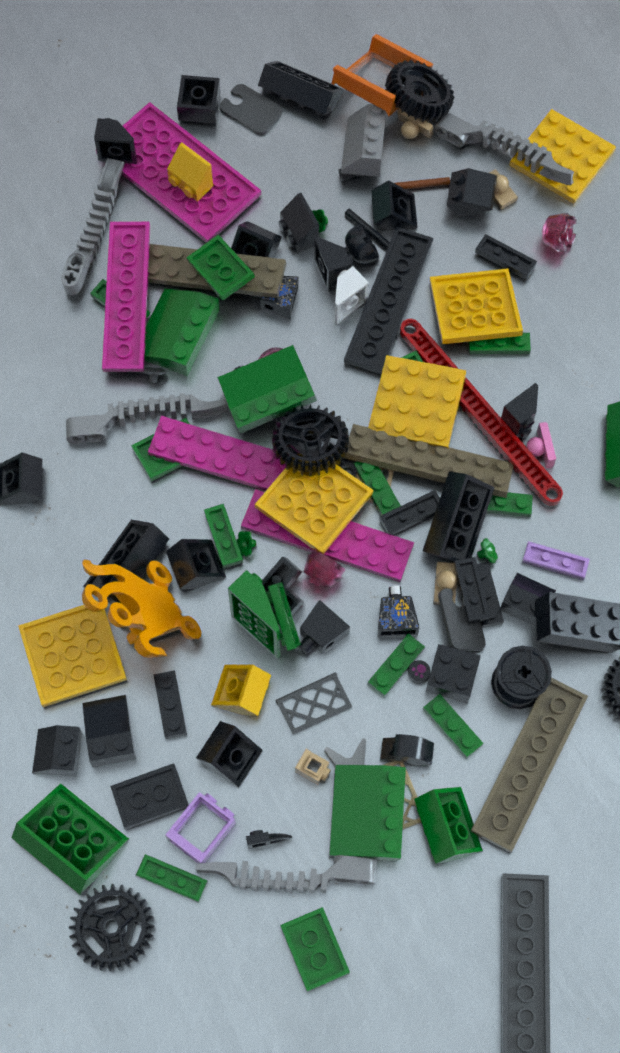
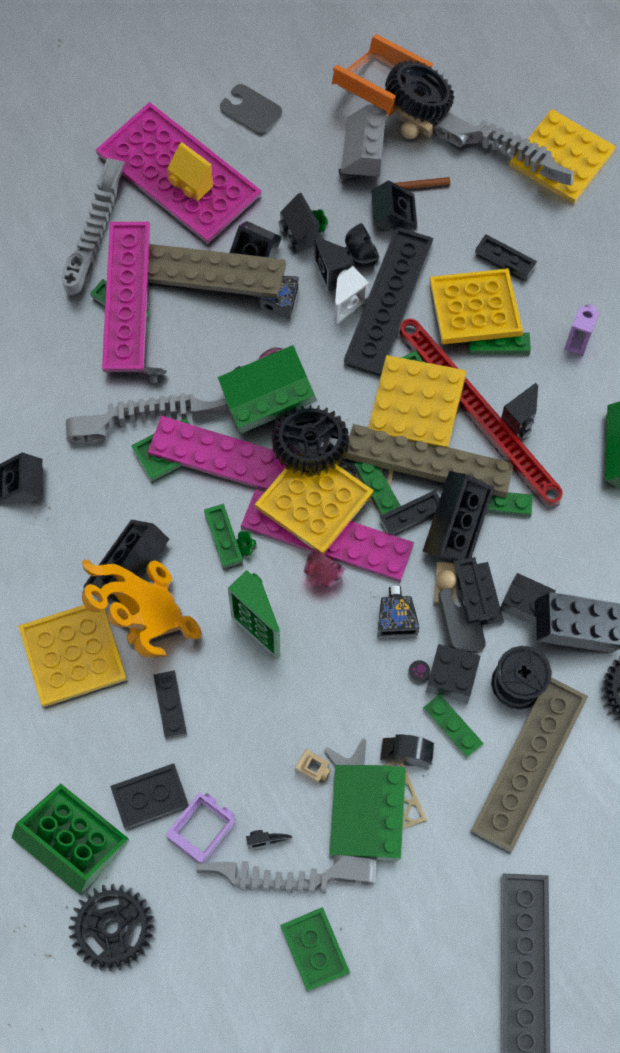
(57, 751): black slope -> none
(108, 731): black slope -> none
(114, 142): black slope -> none
(171, 878): green tile -> none
(179, 329): green slope -> none
(195, 563): black slope -> none
(198, 99): black brick -> none
(220, 267): green plate -> none
(229, 753): black slope -> none
(241, 689): yellow slope -> none
(283, 615): green plate -> none
(287, 573): black brick -> none
(300, 87): black slope -> none
(310, 721): dark grey window -> none
(322, 629): black torso -> none
(372, 232): black bar -> none
(396, 665): green plate -> none
(447, 824): green slope -> none
(471, 192): black slope -> none
(487, 551): green plant -> none
(503, 193): tan tile -> none
(543, 445): bright pink tile -> none
(555, 560): lavender tile -> none
(558, 231): clear pink cone -> none
(585, 322): none -> lavender torso

